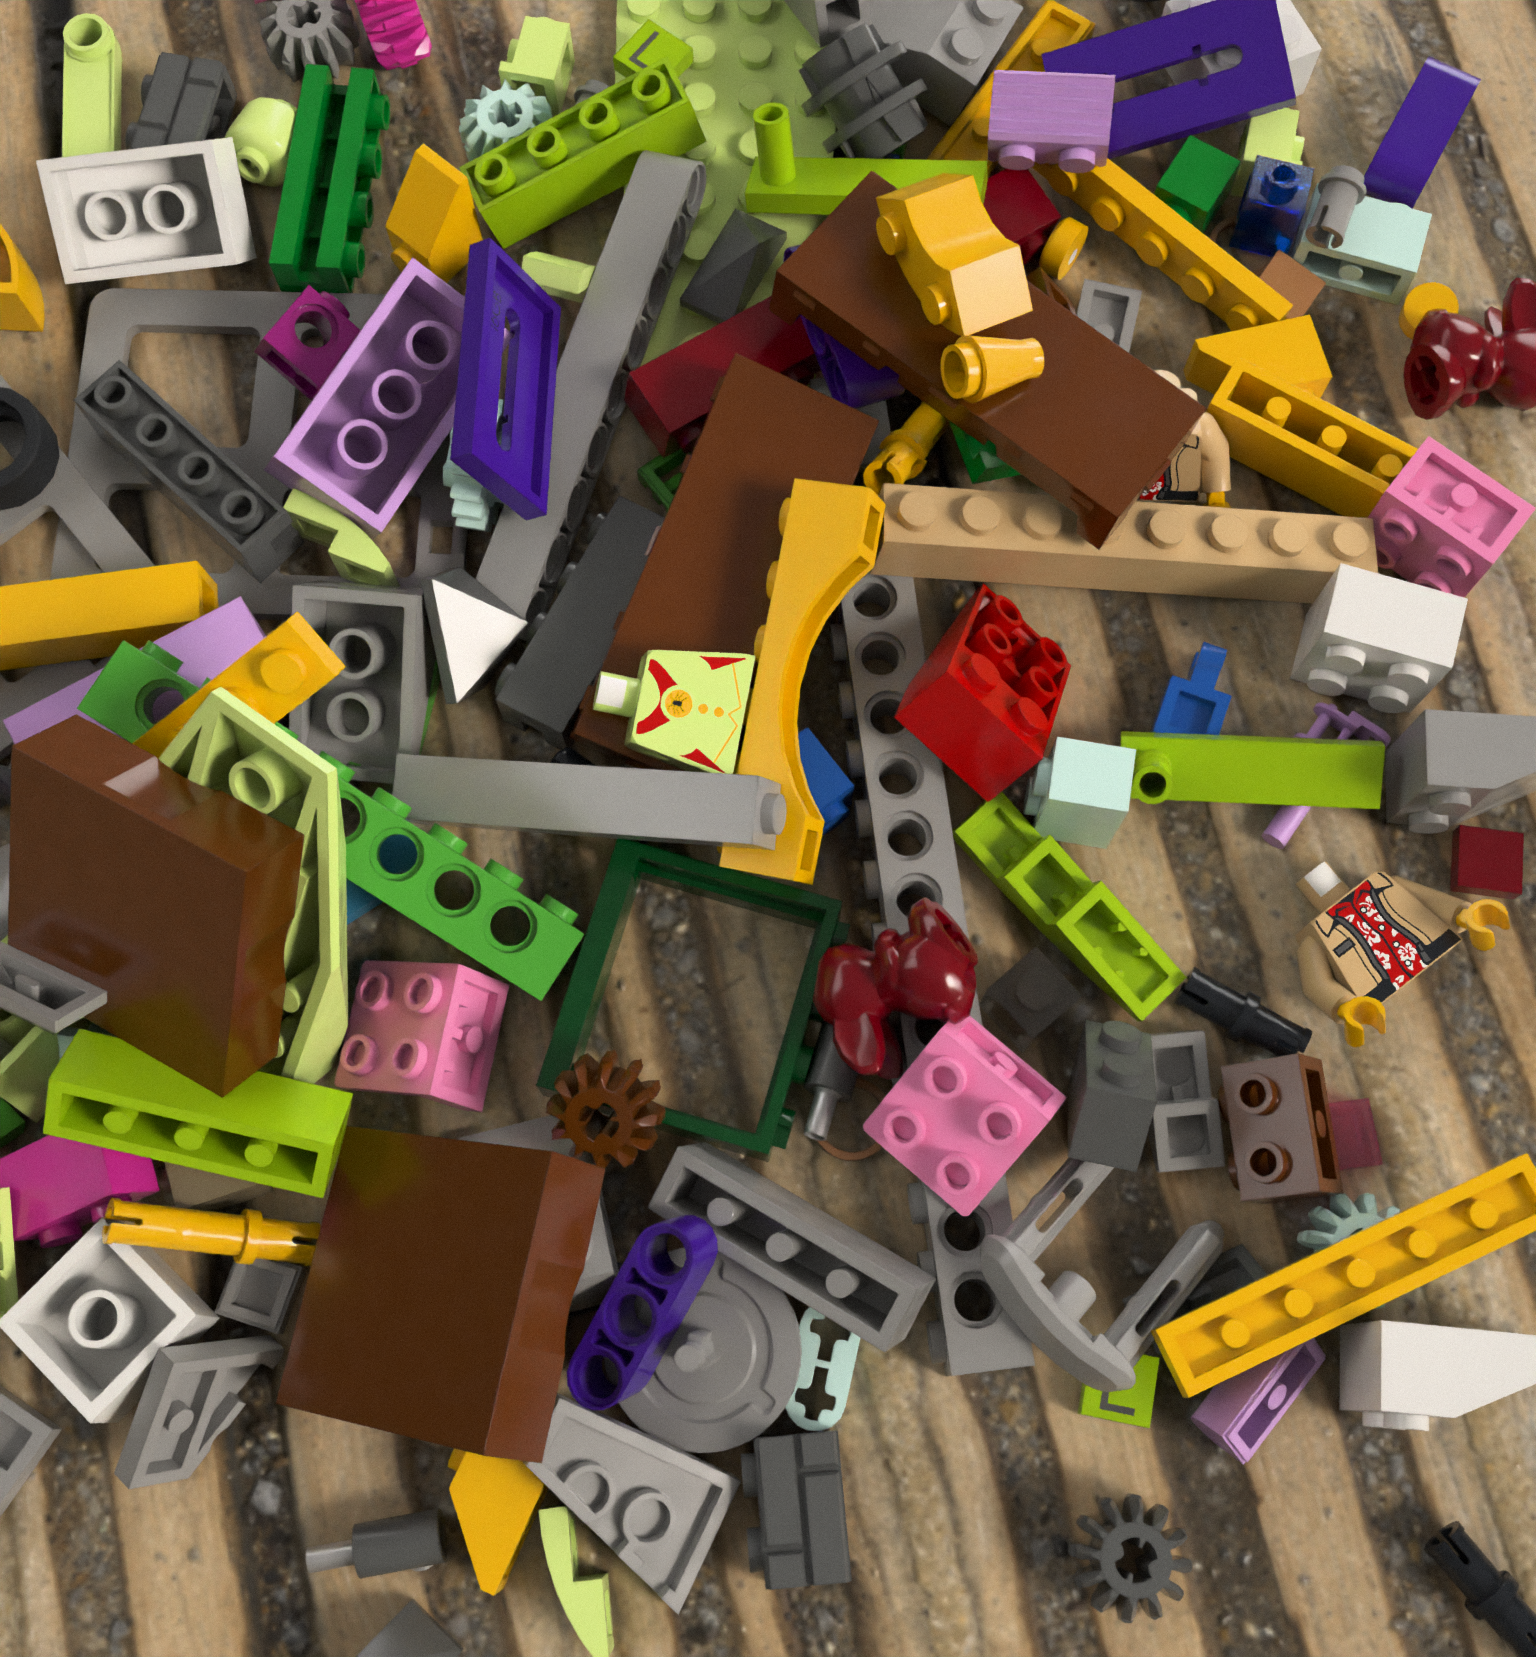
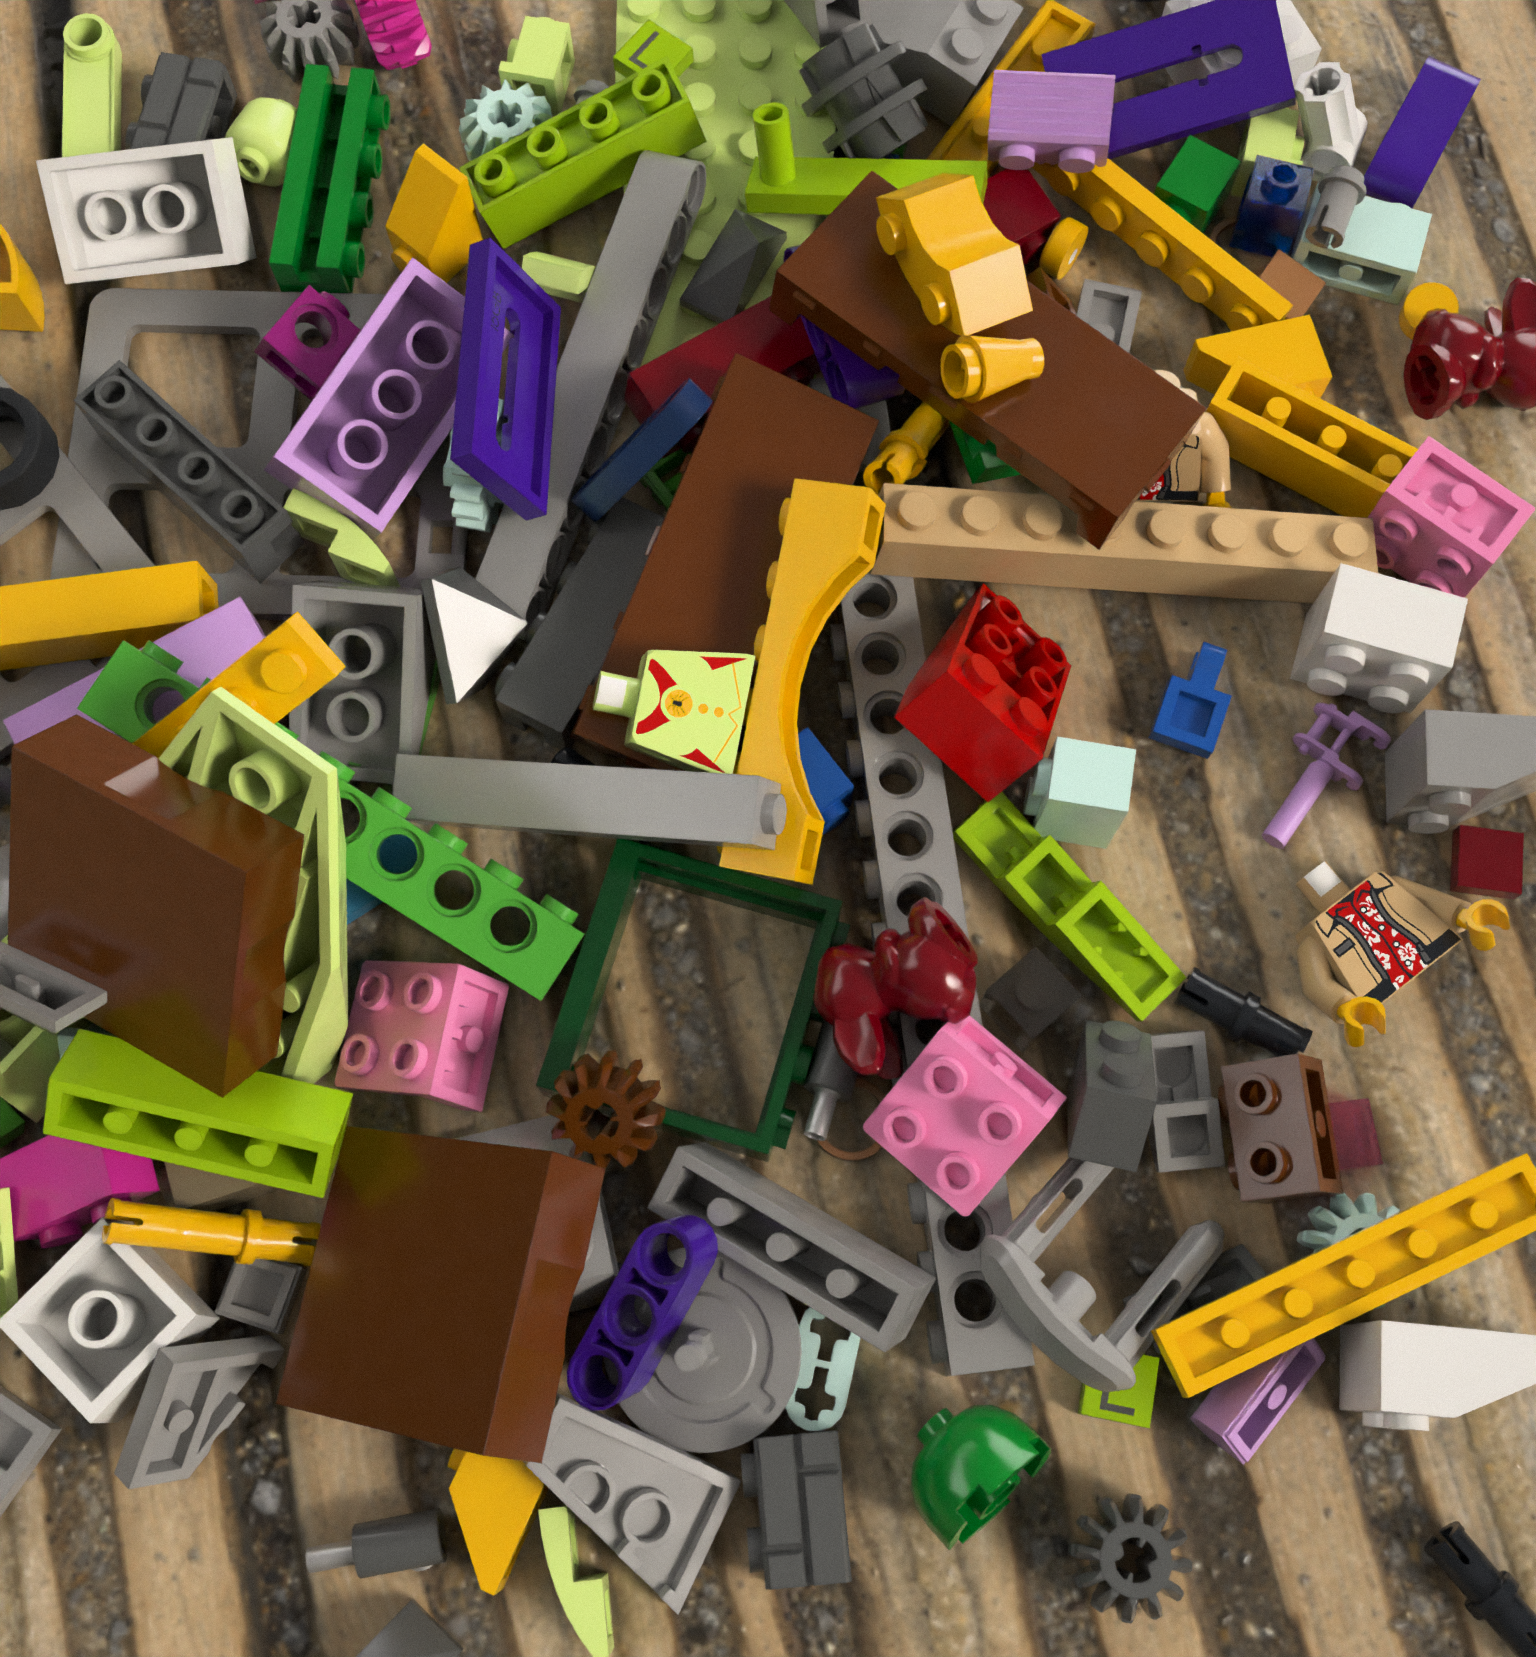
(642, 450): none -> dark blue beam
(971, 1468): none -> green cylinder
(1256, 769): lime piece -> none
(1329, 118): none -> white piece

